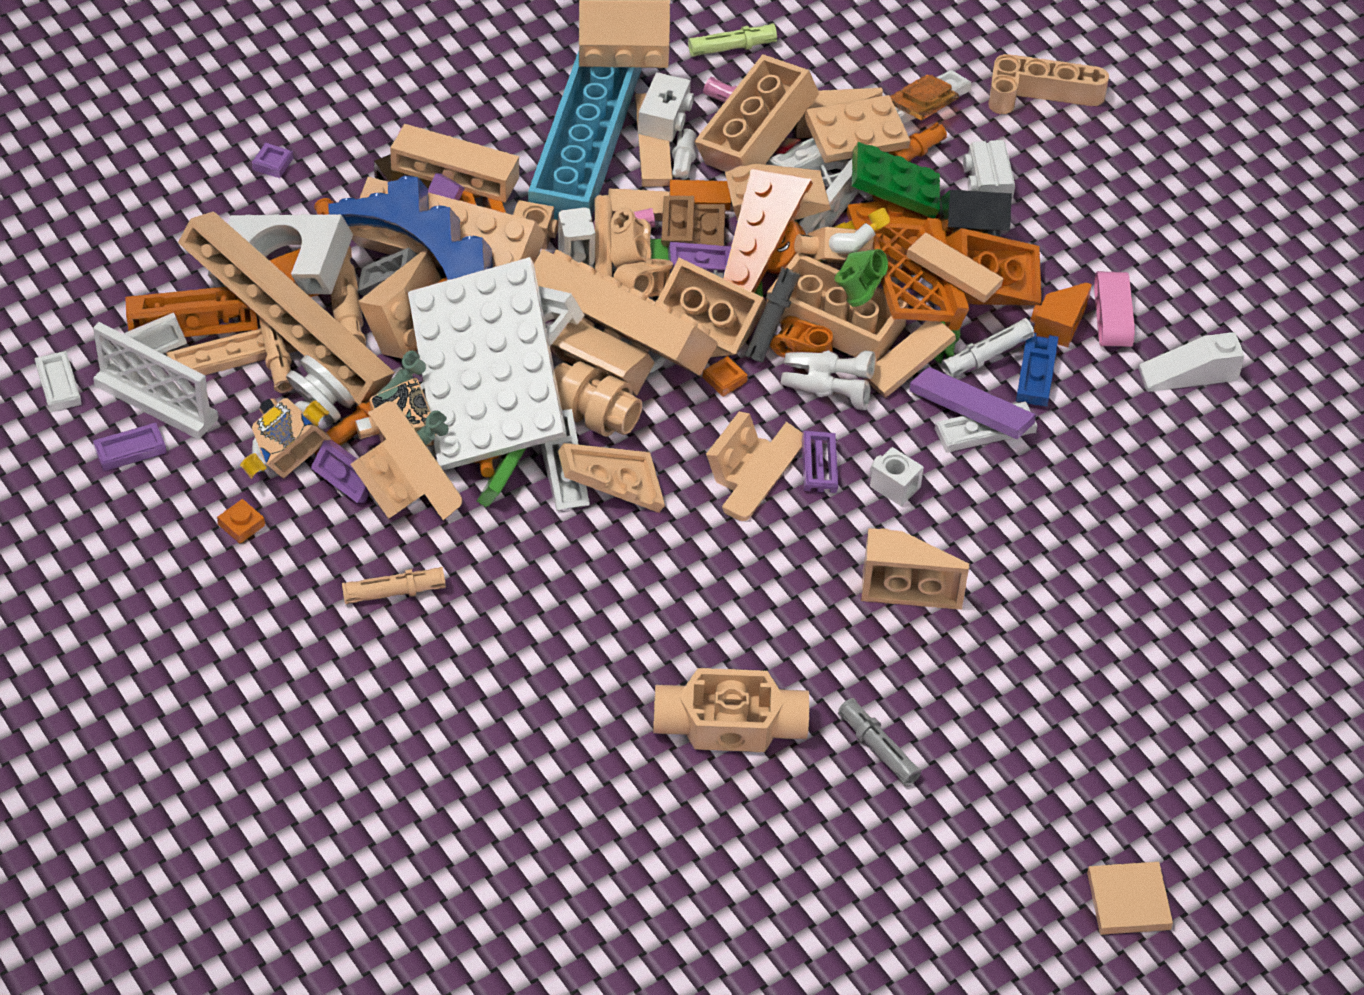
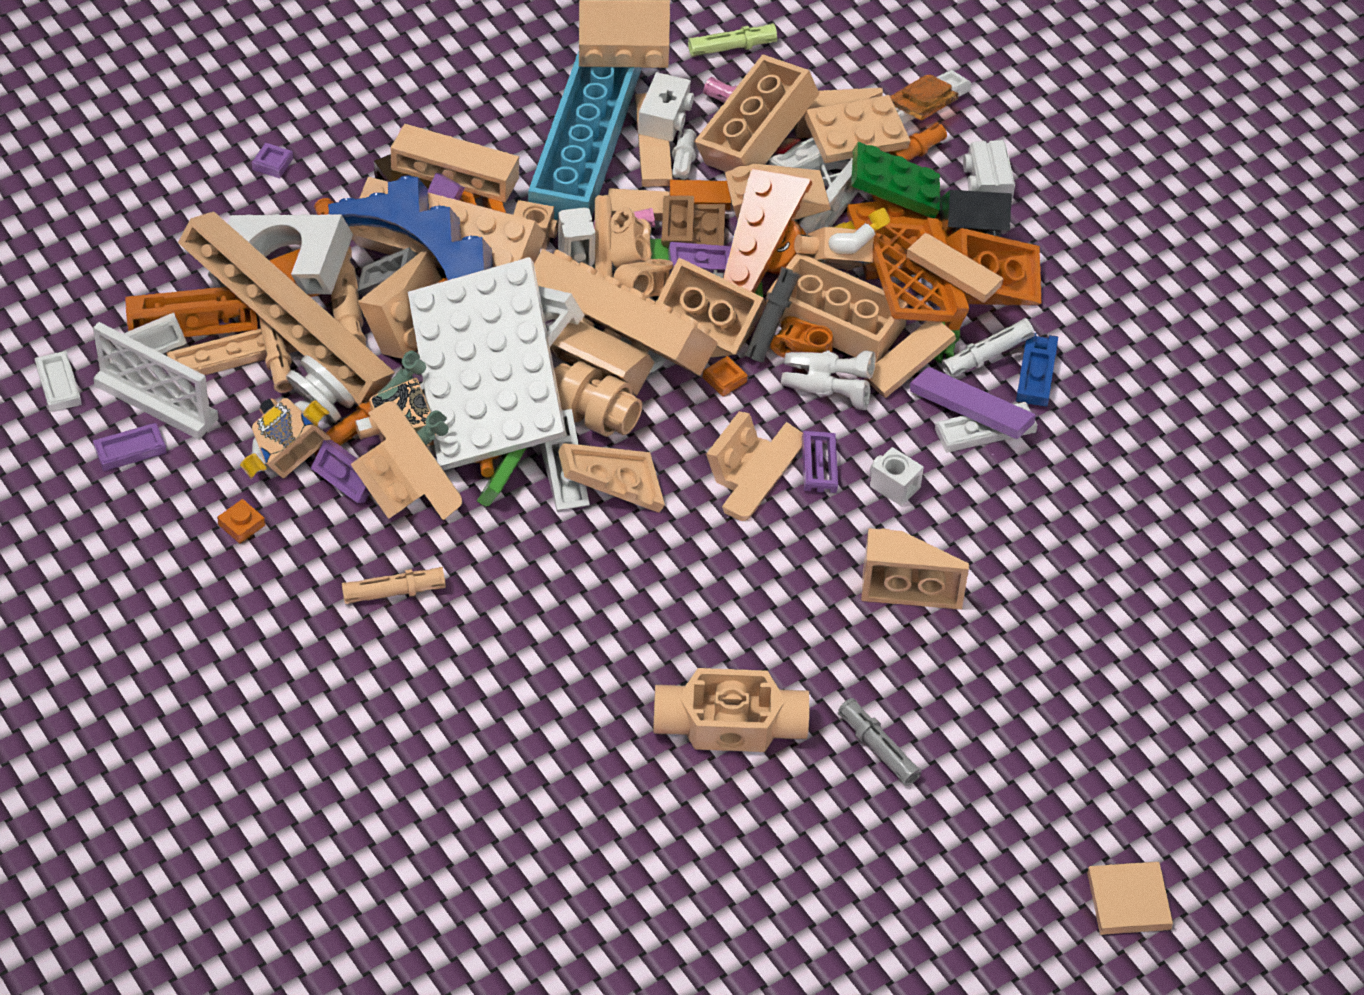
(862, 275): bright green piece -> none
(1046, 81): light nougat beam -> none
(1061, 313): orange slope -> none
(1114, 309): bright pink beam -> none
(1197, 363): white slope -> none

